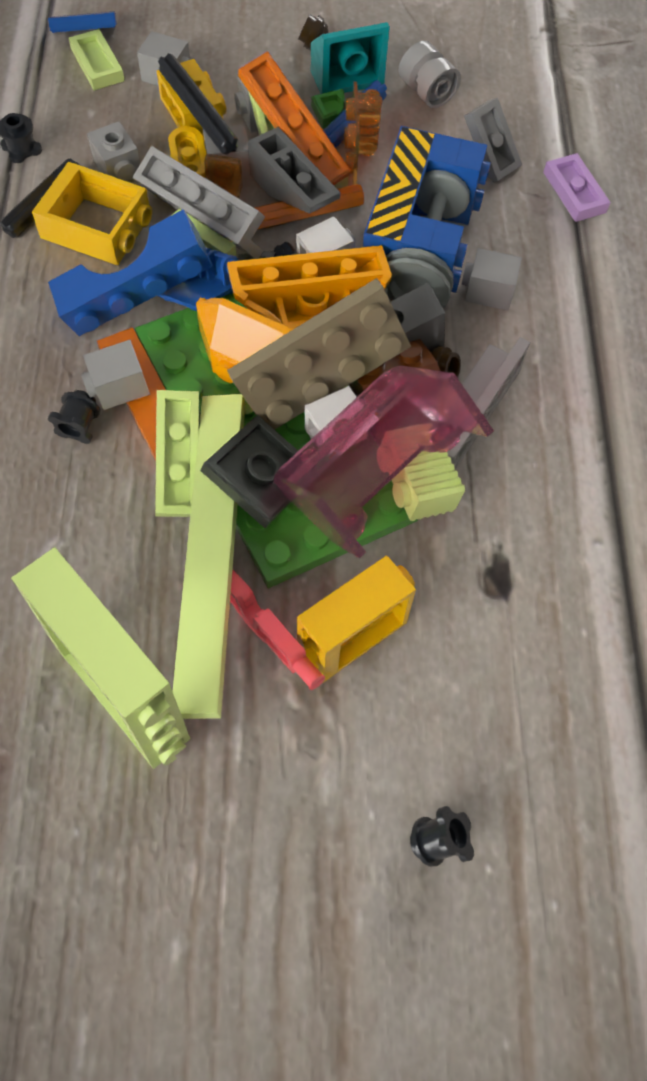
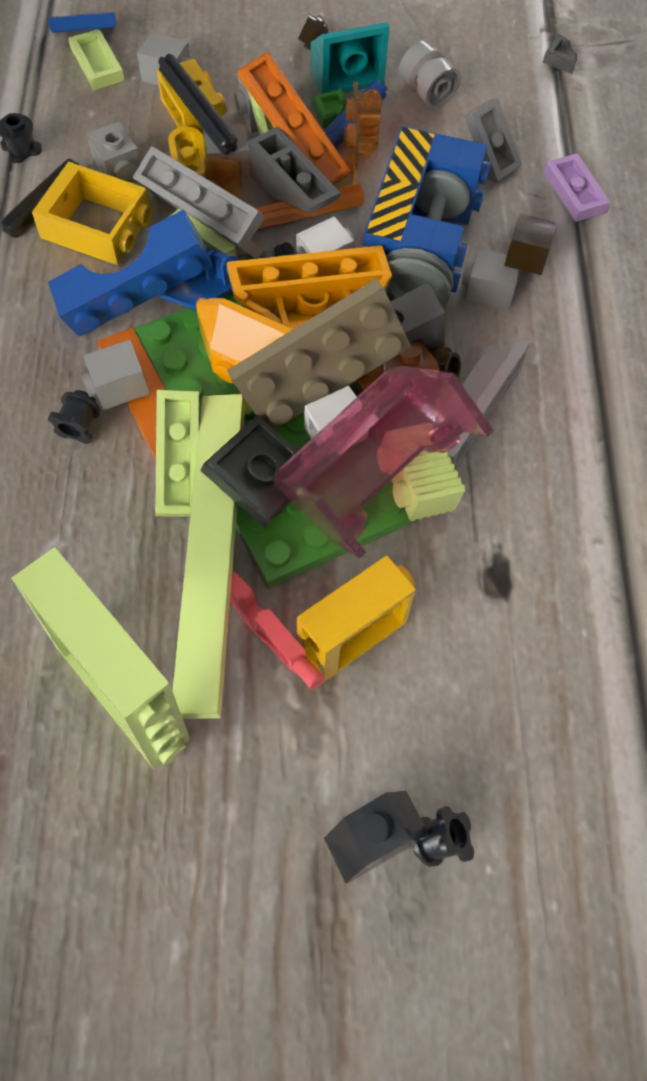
(375, 834): none -> black slope
(530, 244): none -> dark brown slope
(561, 55): none -> dark grey tile

